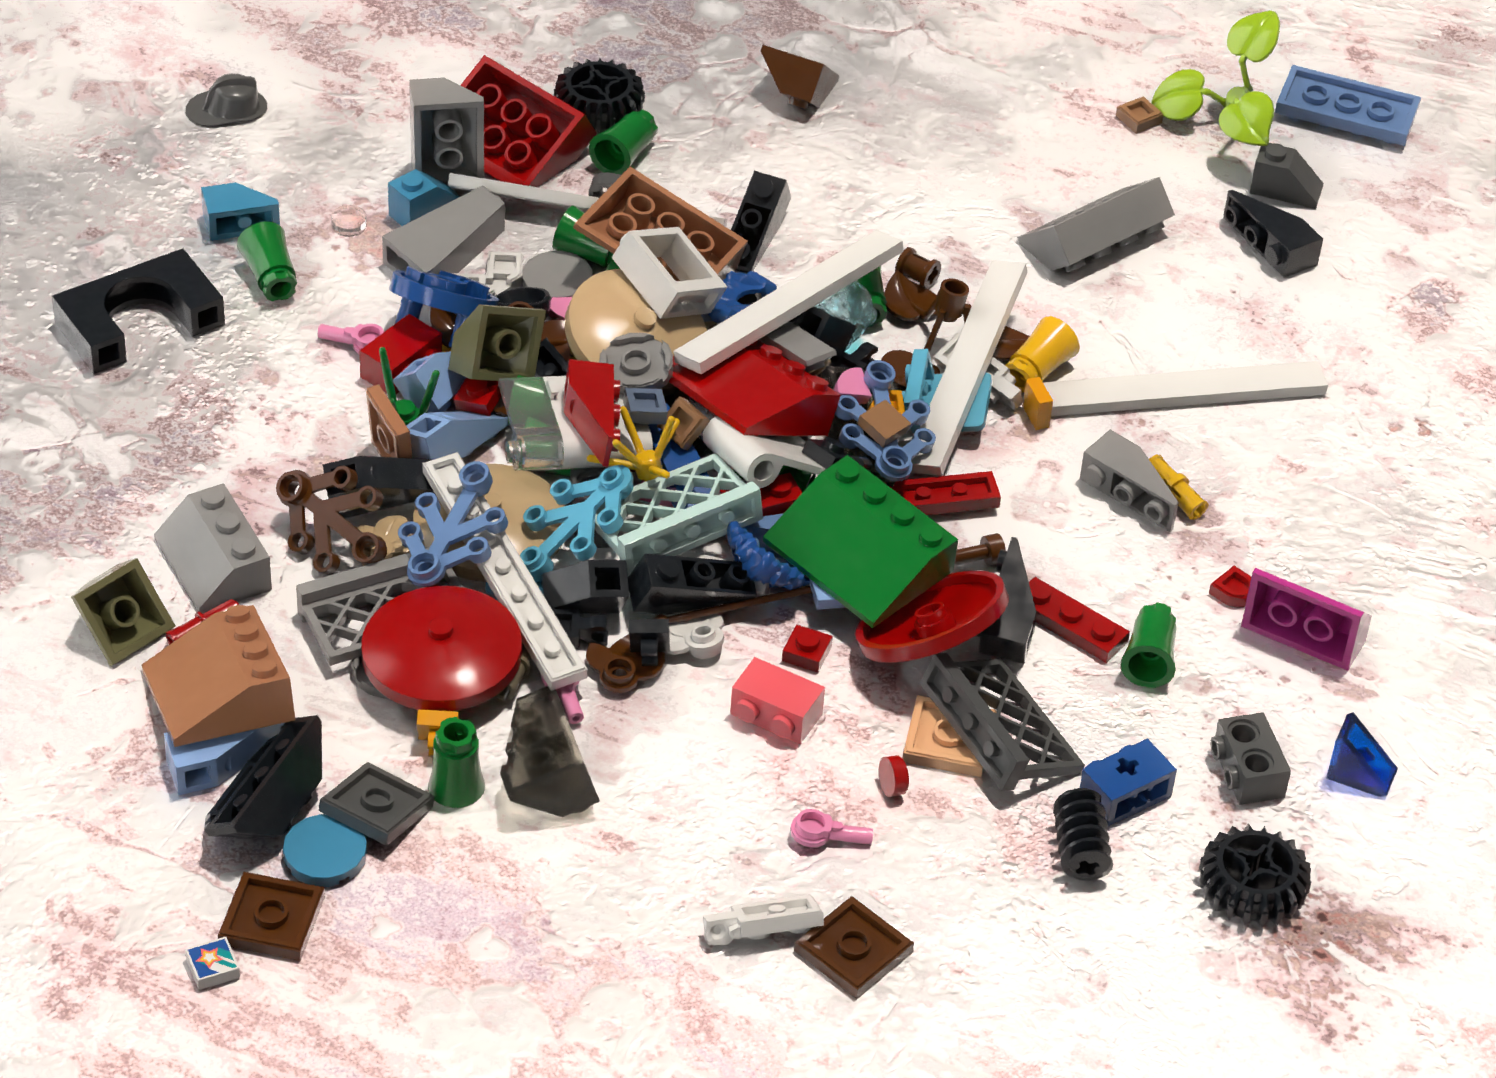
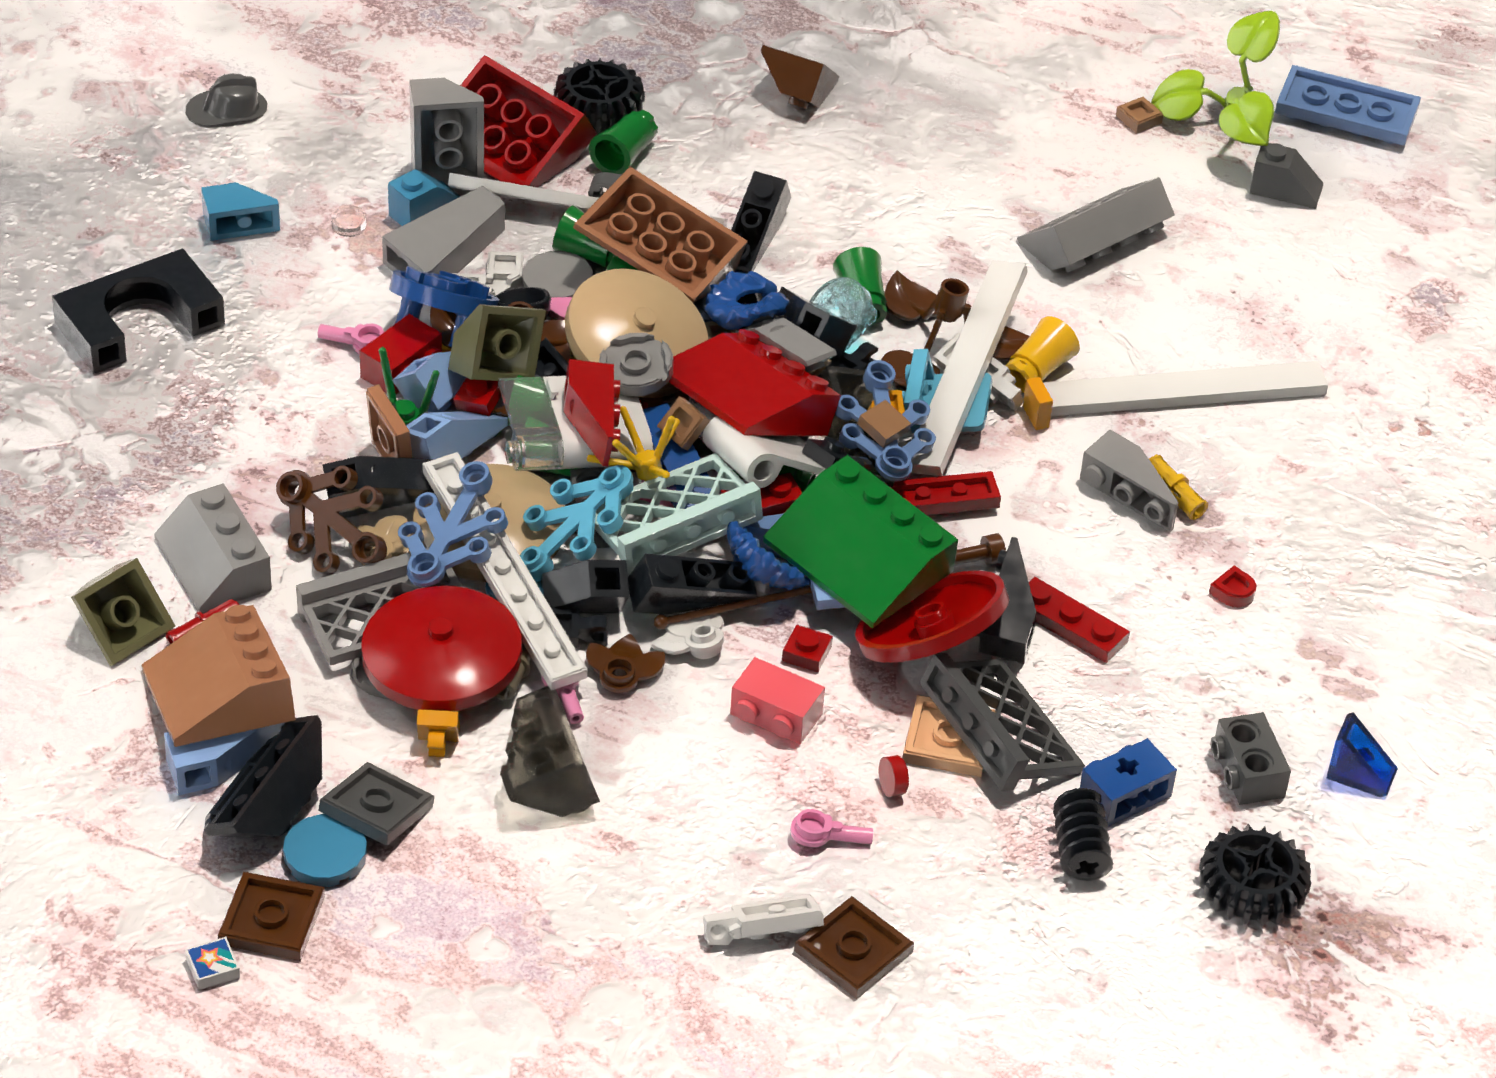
(267, 255): green plant -> none
(456, 768): green plant -> none
(645, 405): sand blue plate -> none
(649, 638): black tile -> none
(698, 284): white window -> none
(787, 302): white tile -> none
(852, 383): bright pink tile -> none
(918, 267): reddish brown bush -> none
(1150, 652): green plant -> none
(1277, 235): black slope -> none
(1305, 619): dark pink slope -> none

